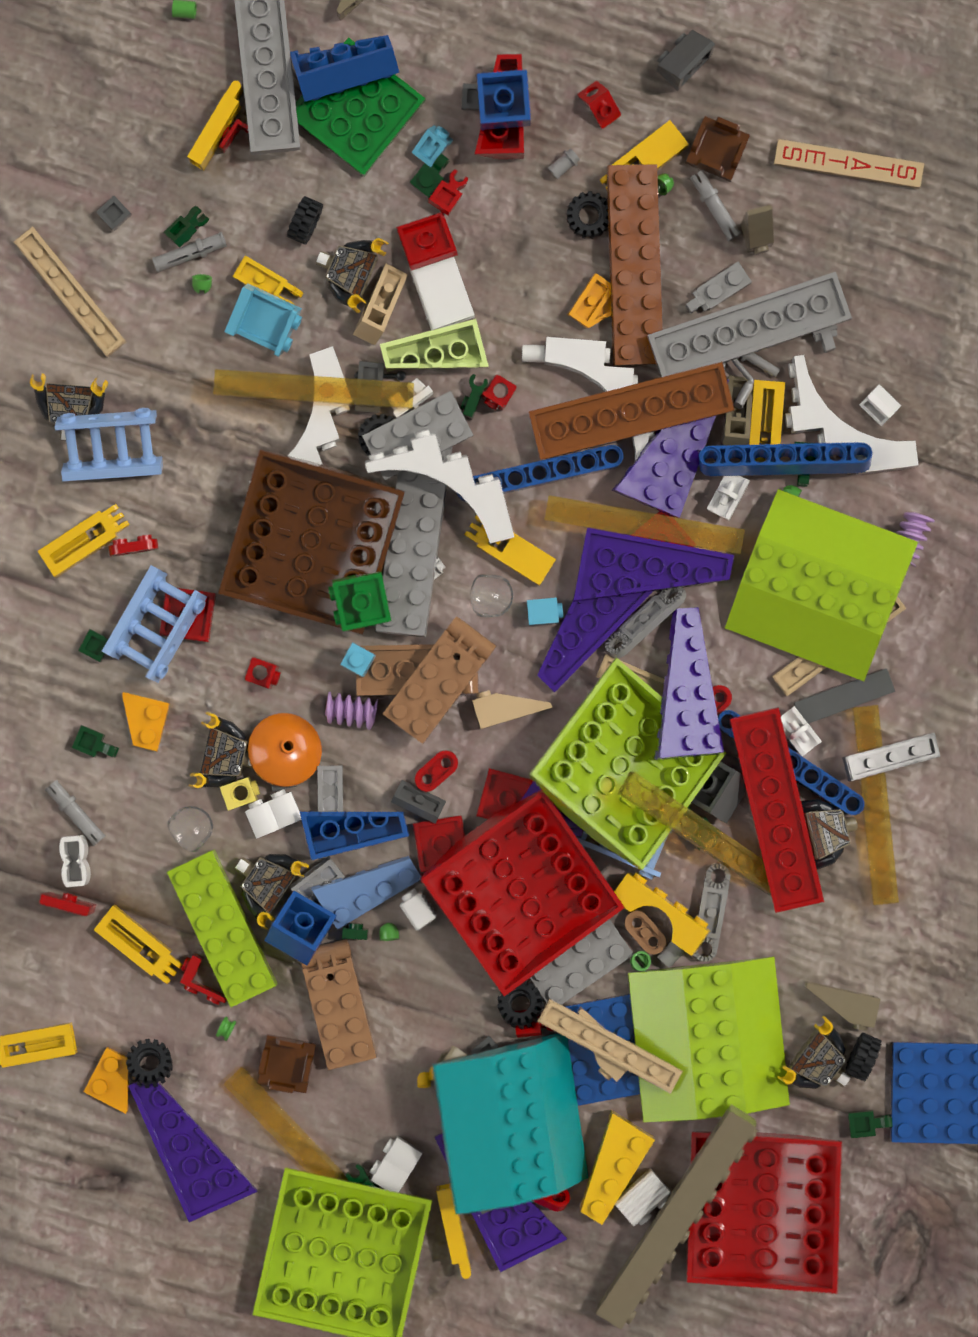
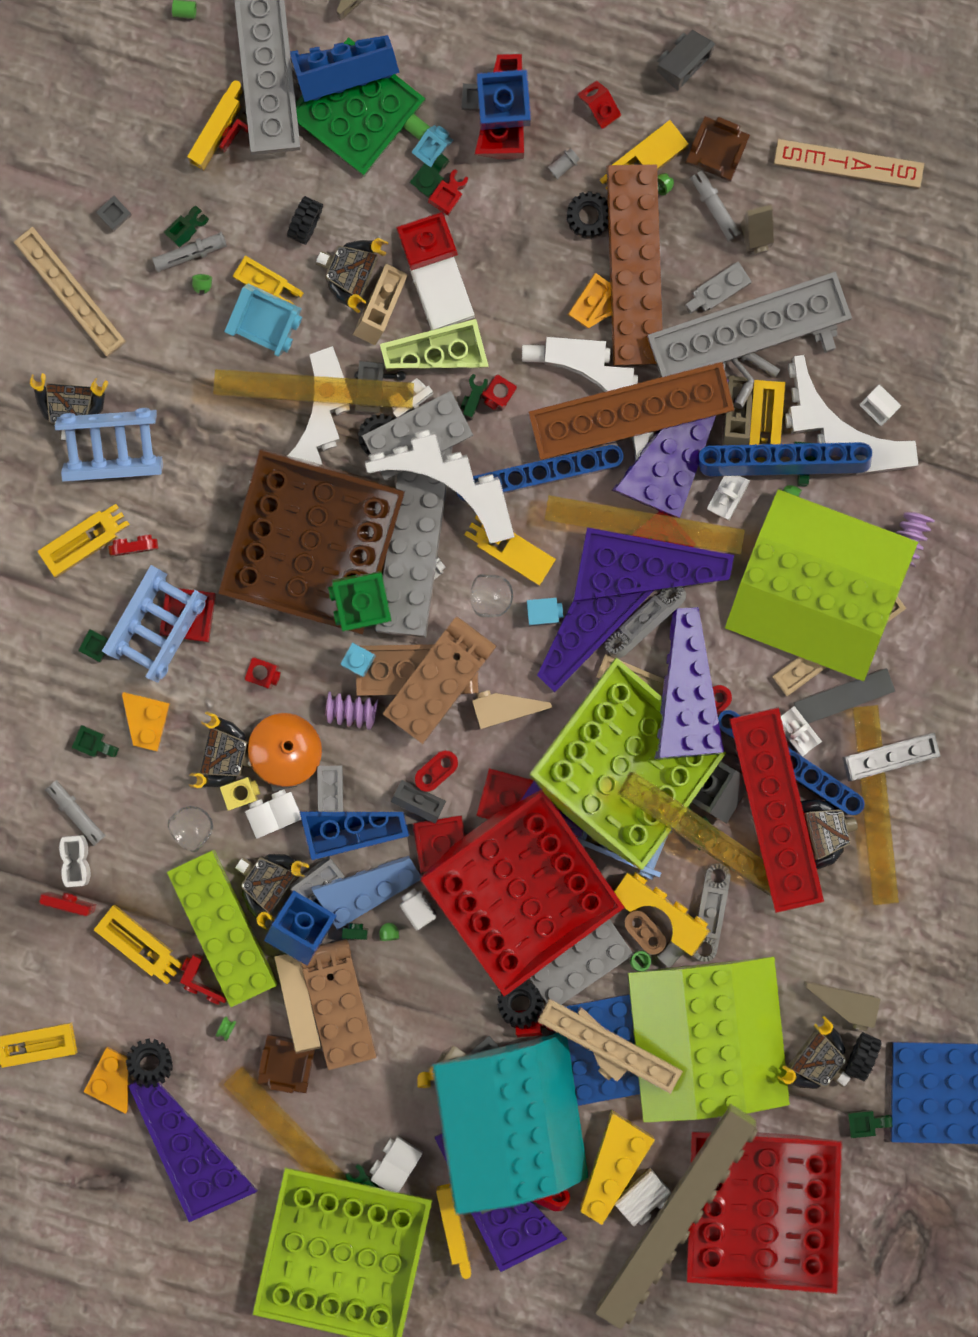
(297, 1003): none -> tan tile
(416, 126): none -> bright green hinge

